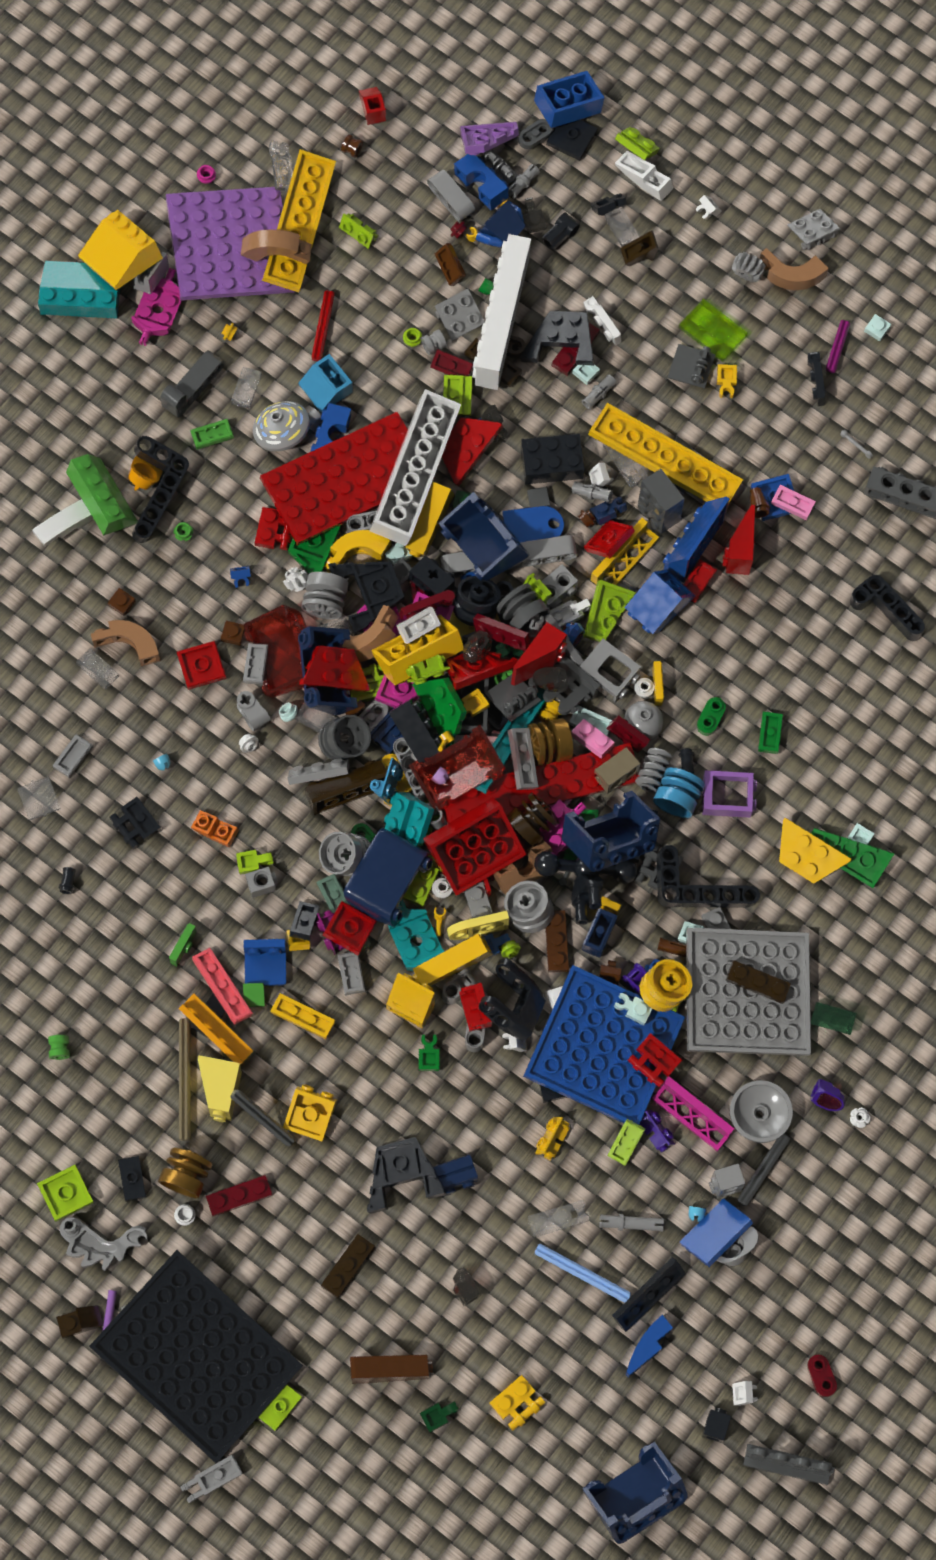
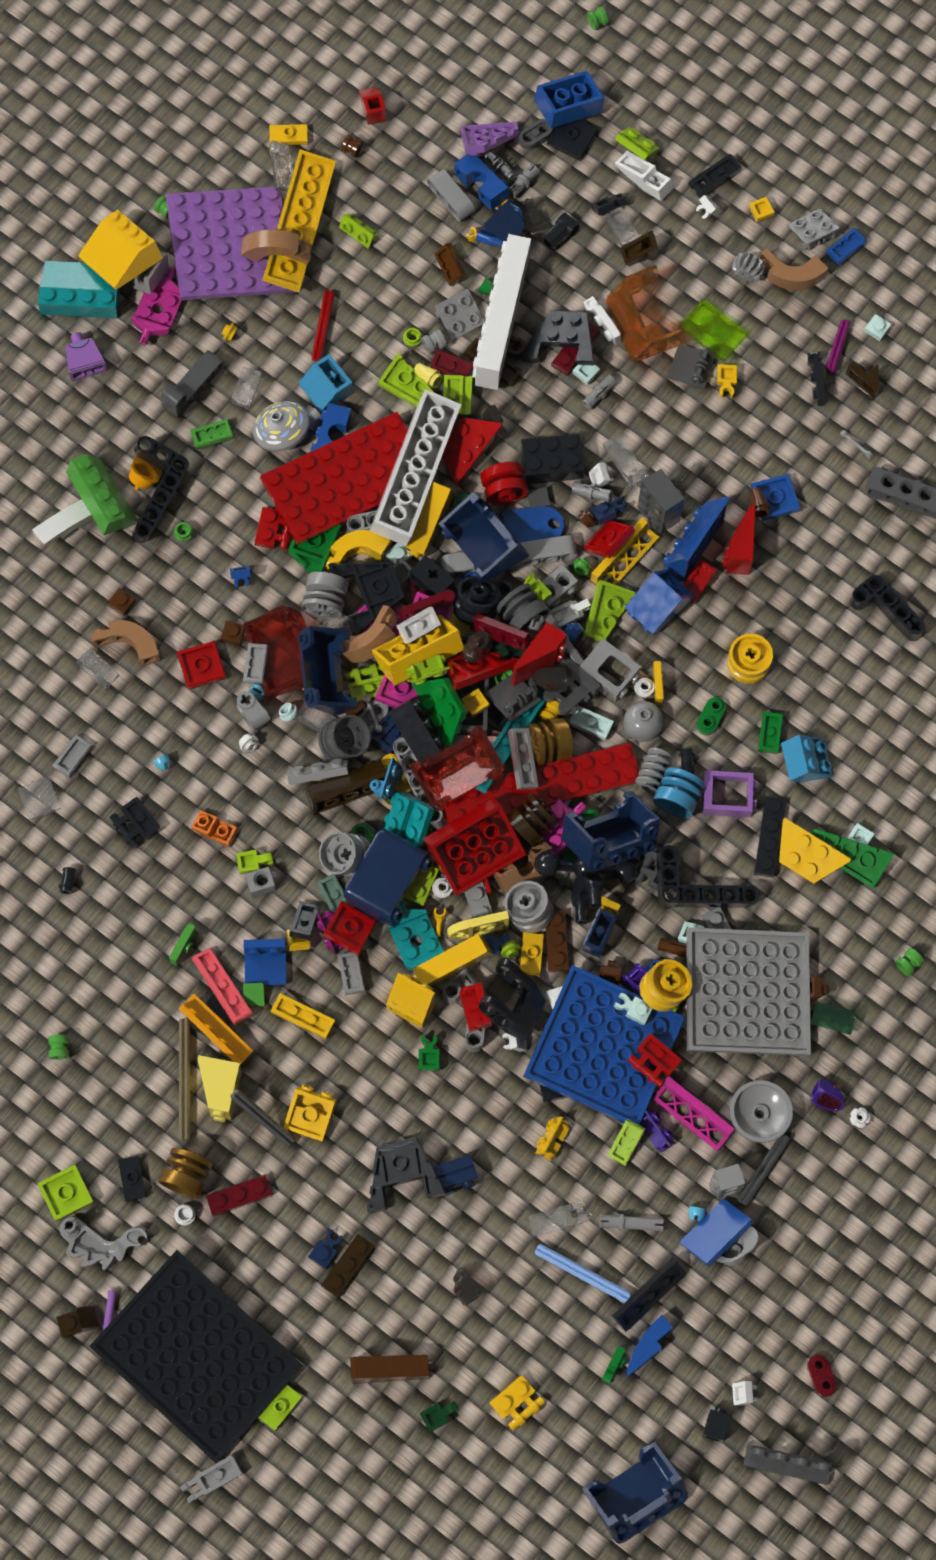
(83, 358): none -> medium lavender torso
(161, 206): none -> bright green wheel
(206, 169): dark pink plate -> none
(258, 696): none -> medium azure hinge
(289, 134): none -> yellow plate
(295, 579): white gear -> none
(324, 1251): none -> dark blue plate
(335, 669): red wing -> none
(366, 699): none -> light grey hinge
(403, 381): none -> lime wing
(429, 375): none -> light yellow cone
(440, 776): lavender hinge -> none
(446, 738): yellow hand -> none
(458, 229): dark red plate -> none
(504, 483): none -> red wheel
(531, 953): none -> yellow plate
(581, 567): none -> bright green plate
(592, 738): bright pink plate -> none
(597, 18): none -> bright green wheel
(617, 770): dark tan hinge -> none
(617, 1361): none -> green plate
(627, 733): dark red plate -> none
(637, 339): none -> clear orange windscreen
(660, 452): yellow plate -> none
(715, 175): none -> black plate
(749, 658): none -> yellow wheel
(758, 982): dark brown plate -> none
(761, 209): none -> yellow plate
(769, 837): none -> black plate
(793, 502): bright pink plate -> none
(806, 759): none -> dark azure slope
(817, 989): none -> reddish brown tile
(846, 246): none -> blue plate
(867, 381): none -> dark brown slope
(909, 962): none -> bright green wheel

